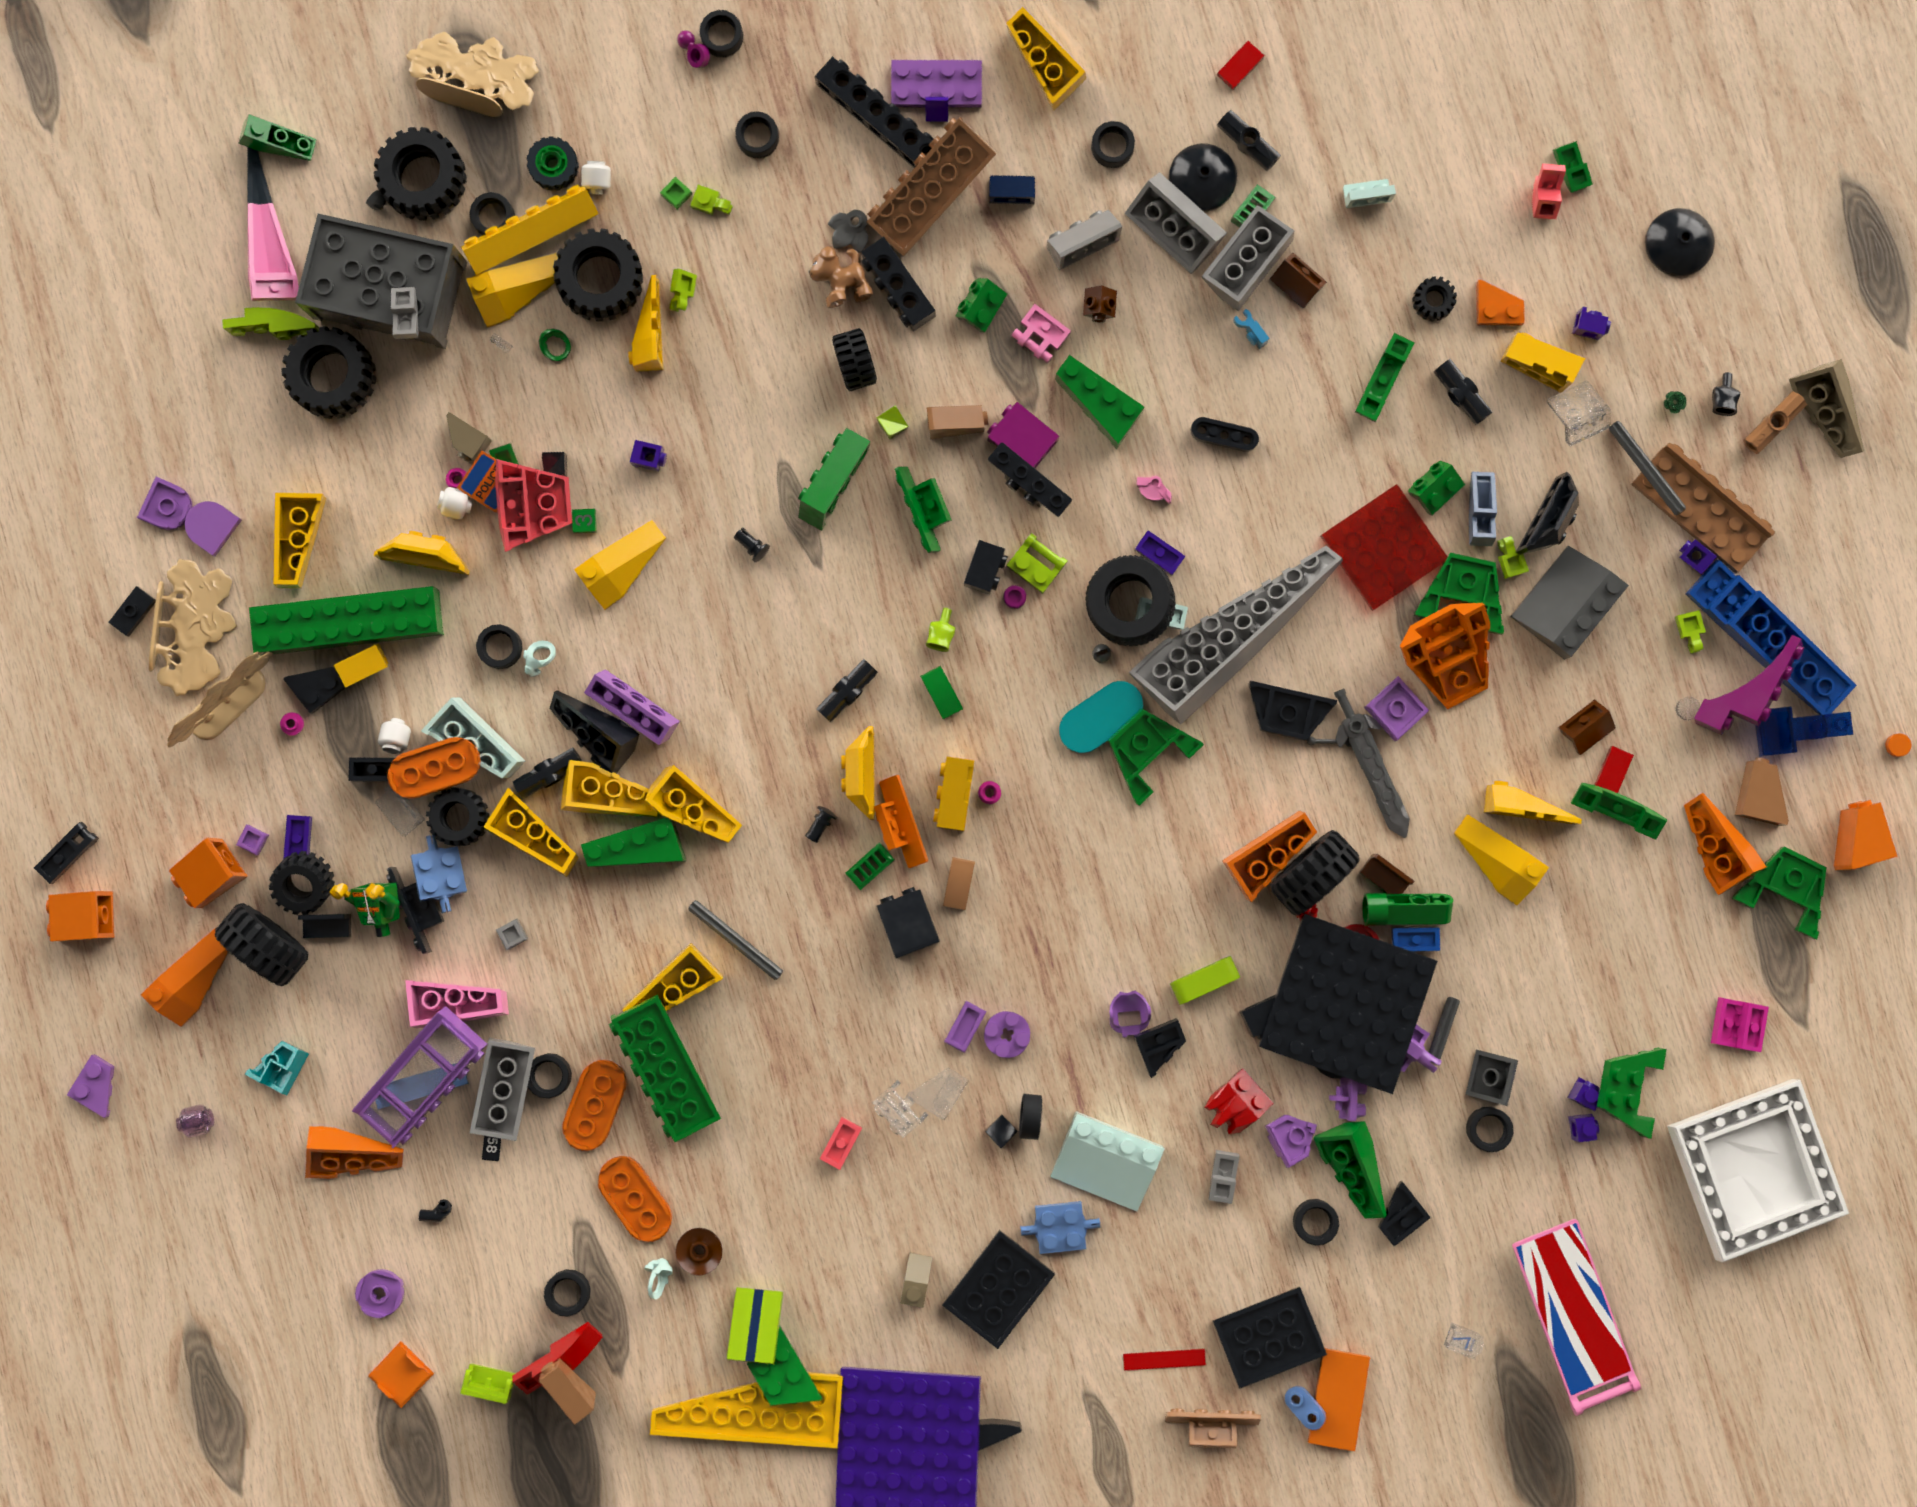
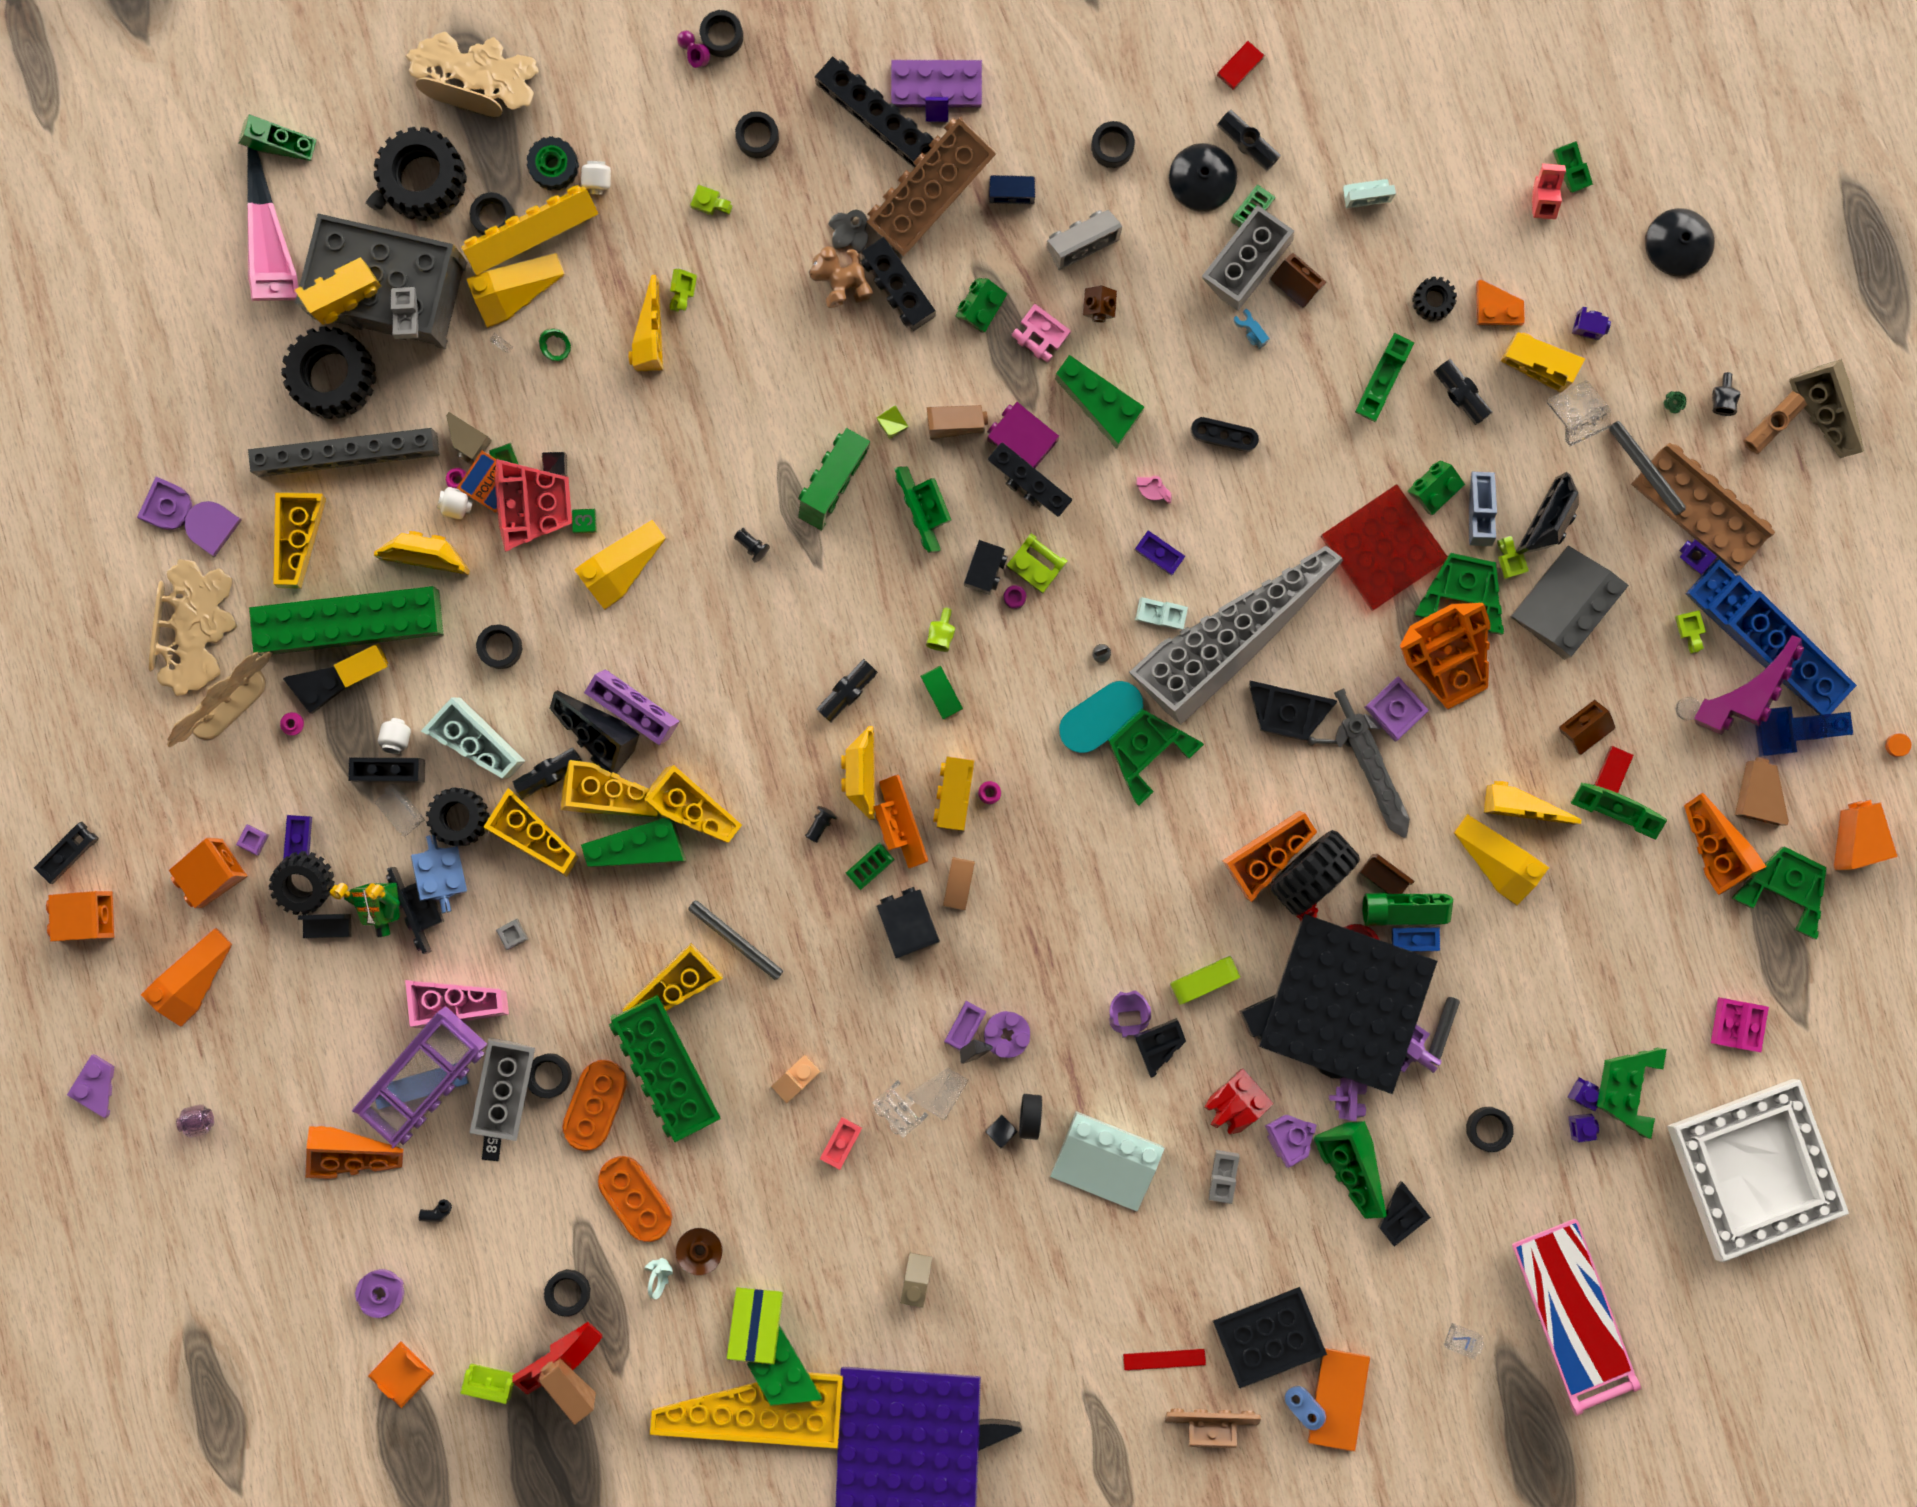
(132, 611): black plate -> none
(261, 944): black tyre -> none
(278, 322): lime slope -> none
(279, 1067): teal slope -> none
(340, 291): none -> yellow wedge
(343, 452): none -> dark grey brick
(434, 768): orange tile -> none
(533, 664): light aqua piece -> none
(598, 245): black tyre -> none
(642, 450): dark purple brick -> none
(676, 193): bright green tile -> none
(795, 1078): none -> light nougat slope
(854, 359): black tyre -> none
(974, 1051): none -> black slope
(998, 1289): black plate -> none
(1050, 64): yellow wedge -> none
(1060, 1227): medium blue plate -> none
(1111, 576): black tyre -> none
(1175, 222): light grey slope -> none
(1333, 1218): black tyre -> none
(1491, 1077): dark grey slope -> none

